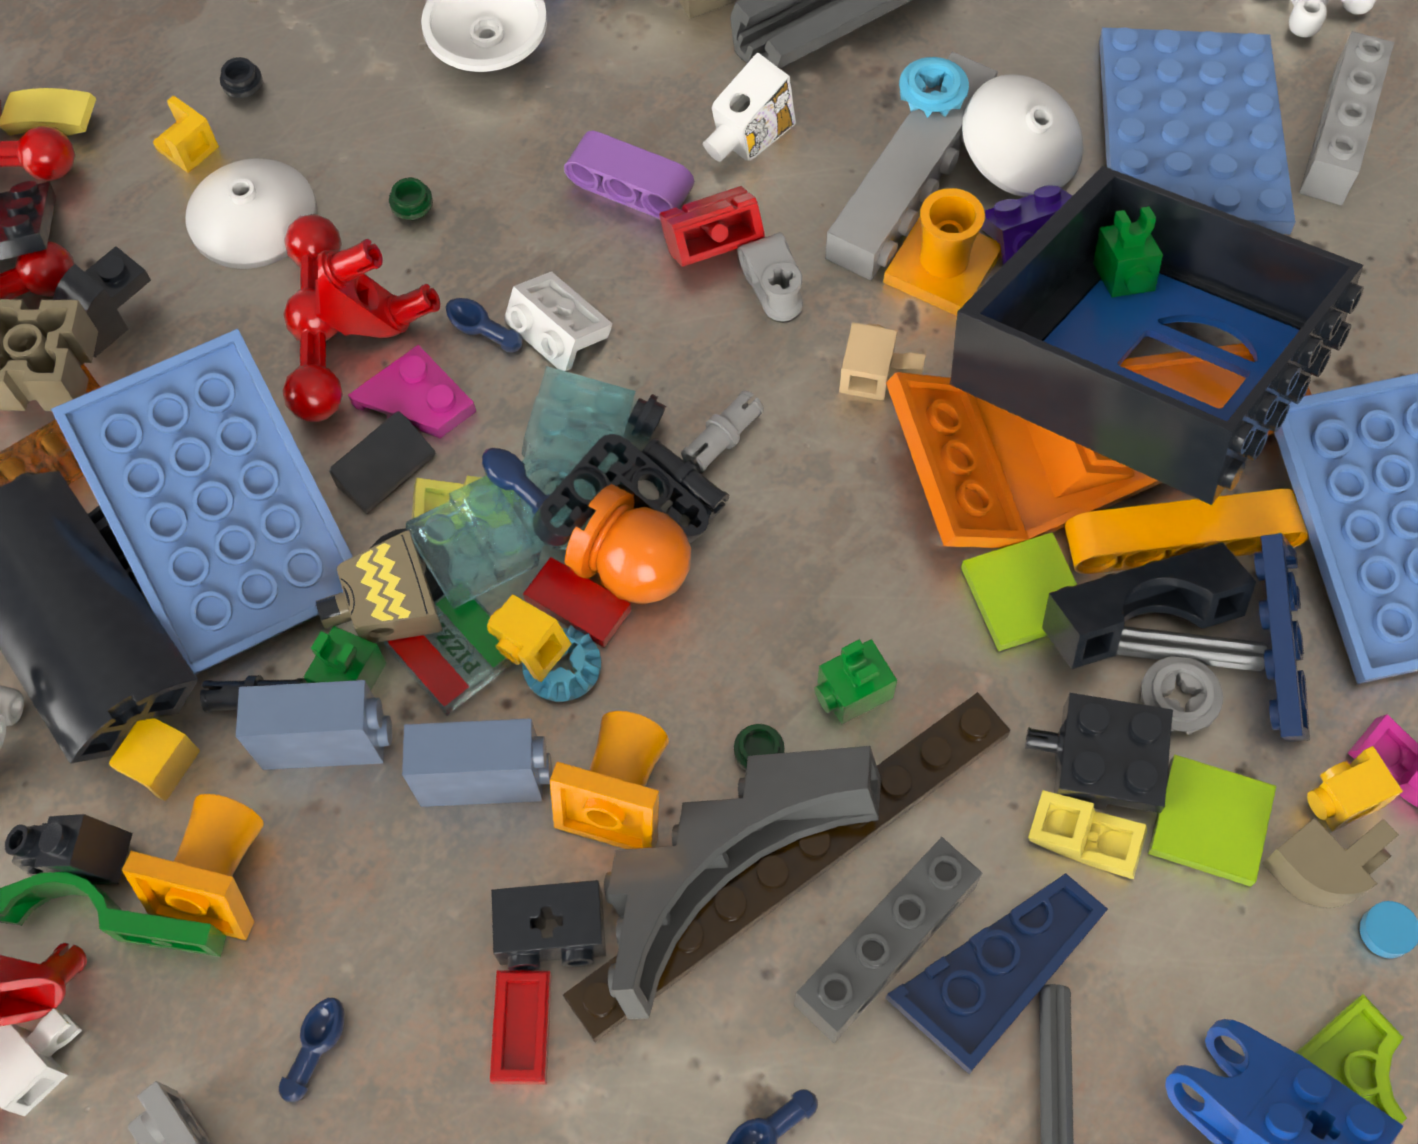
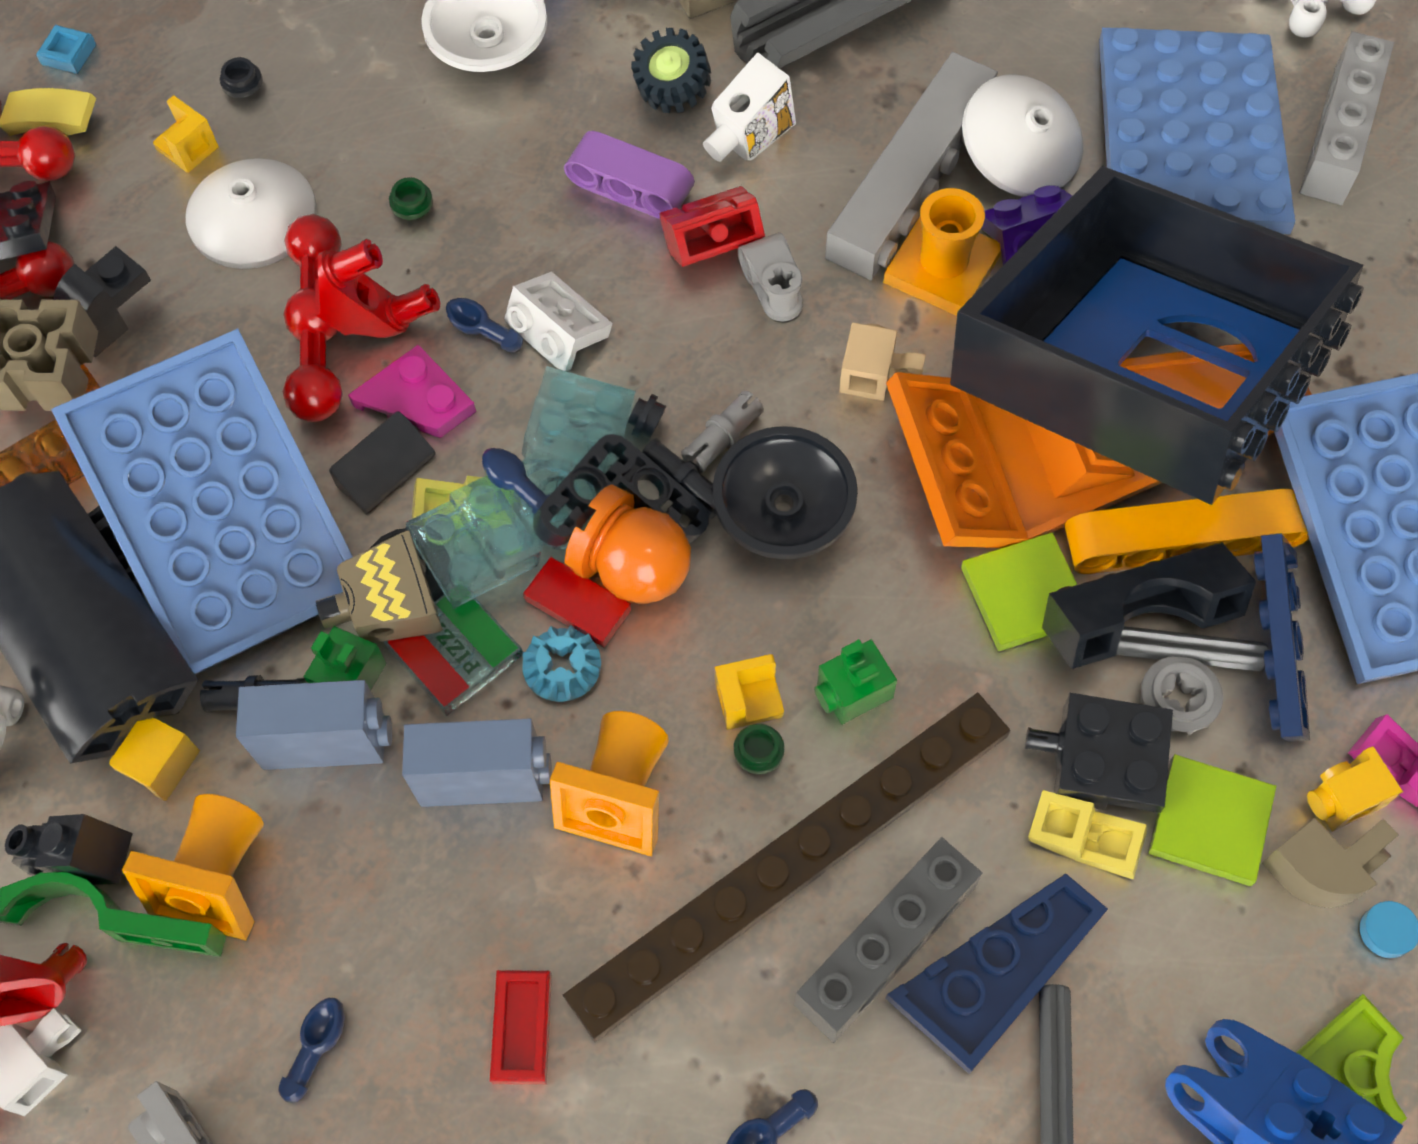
(66, 49): none -> dark azure tile
(523, 912): black brick -> none
(528, 636): yellow brick -> none
(665, 887): dark grey arch -> none
(671, 70): none -> black wheel
(748, 691): none -> yellow panel
(787, 468): none -> black dish
(933, 72): medium azure gear -> none
(1128, 254): green brick -> none

